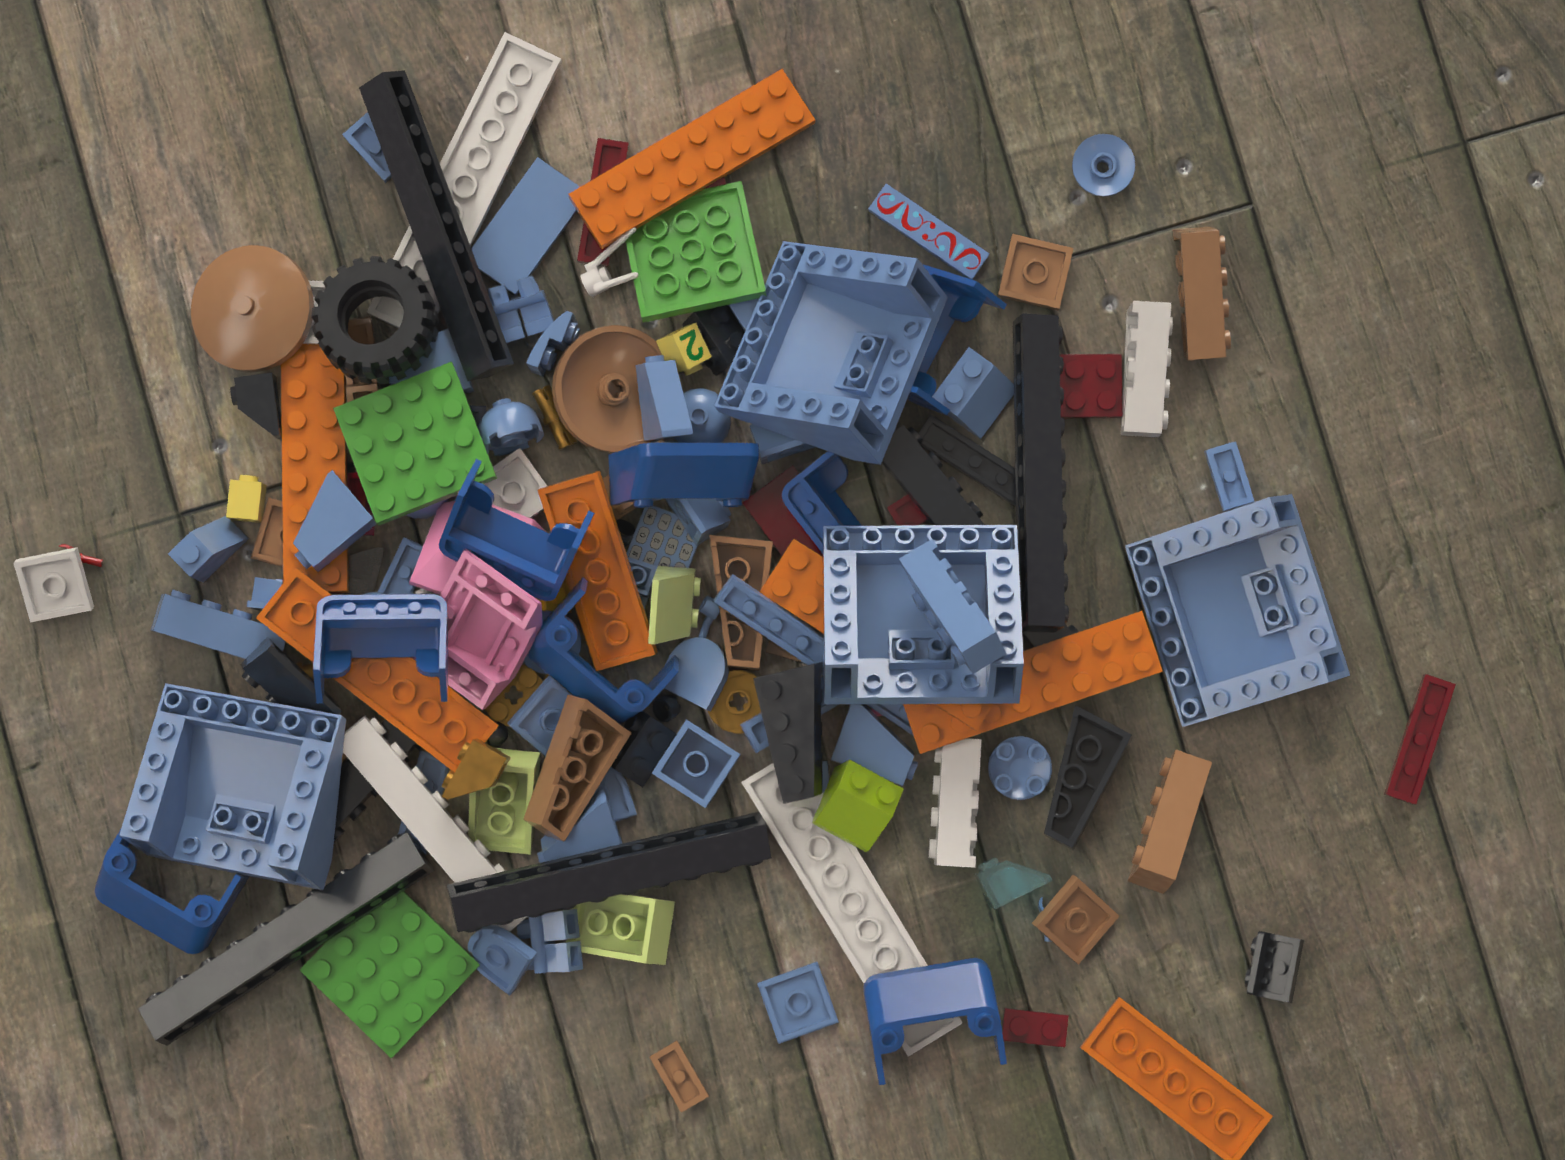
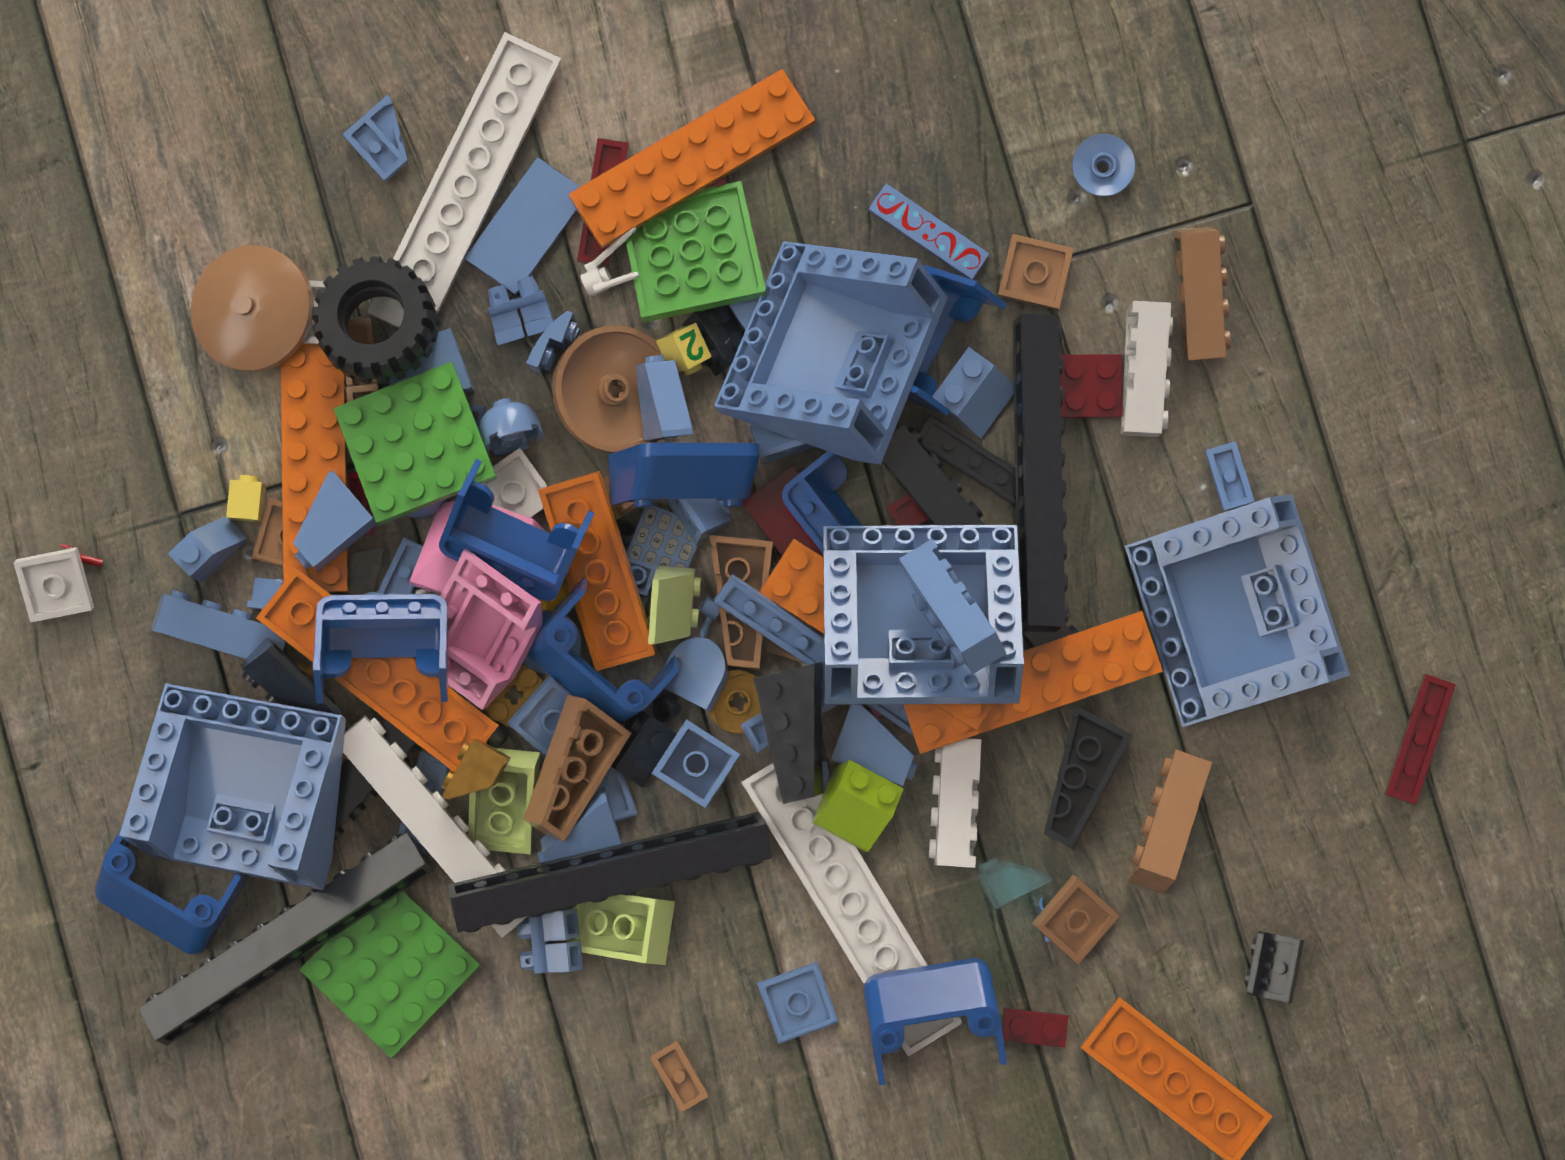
(259, 400): black slope -> none
(436, 225): black brick -> none
(501, 956): medium blue tile -> none
(546, 404): pearl gold pin -> none
(706, 421): medium blue cylinder -> none
(1020, 768): medium blue dish -> none

